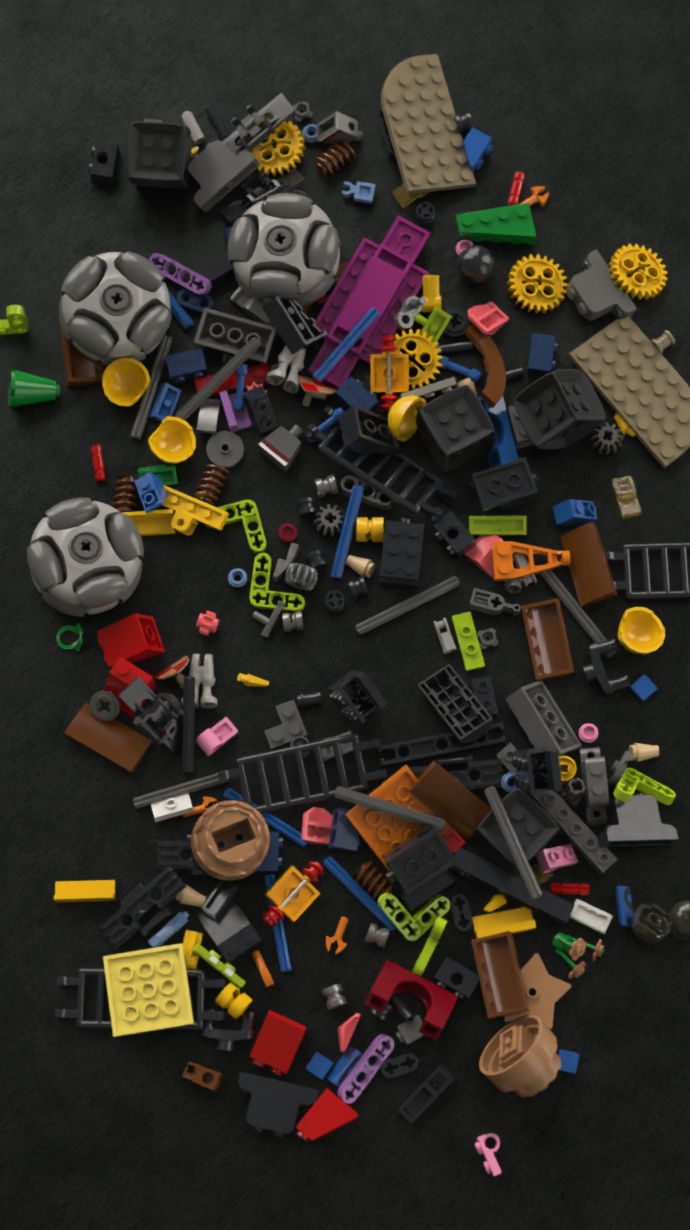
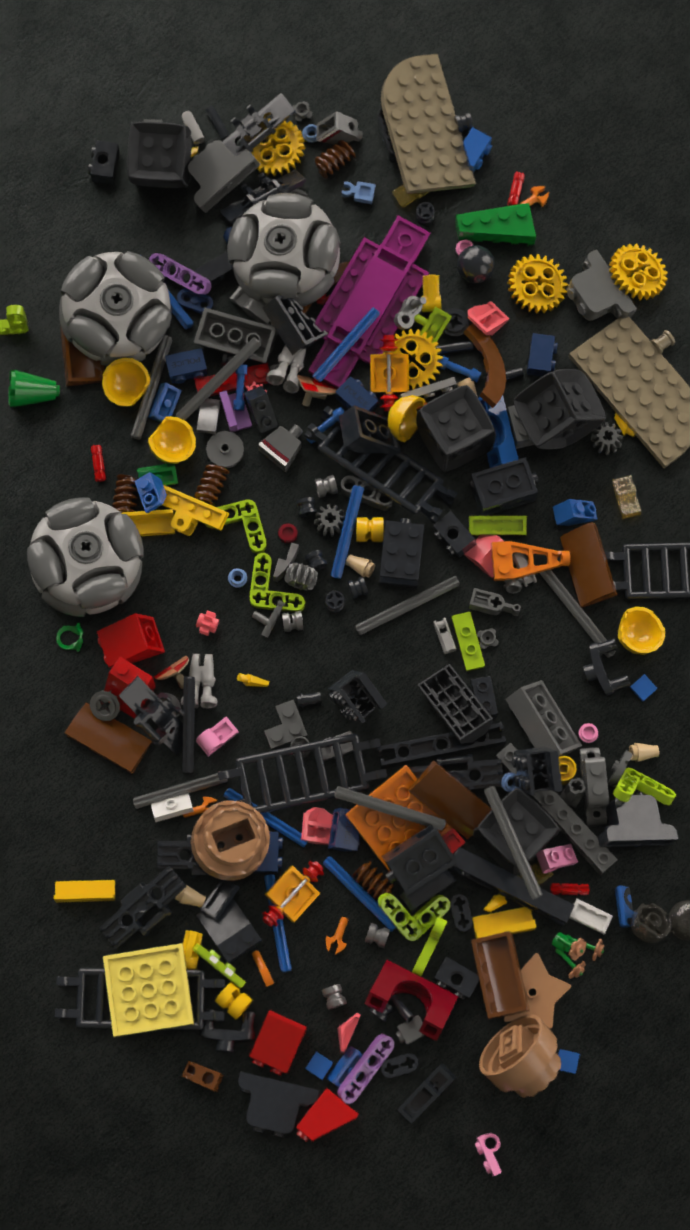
(169, 929): medium blue piece -> none
(548, 639): reddish brown slope -> none

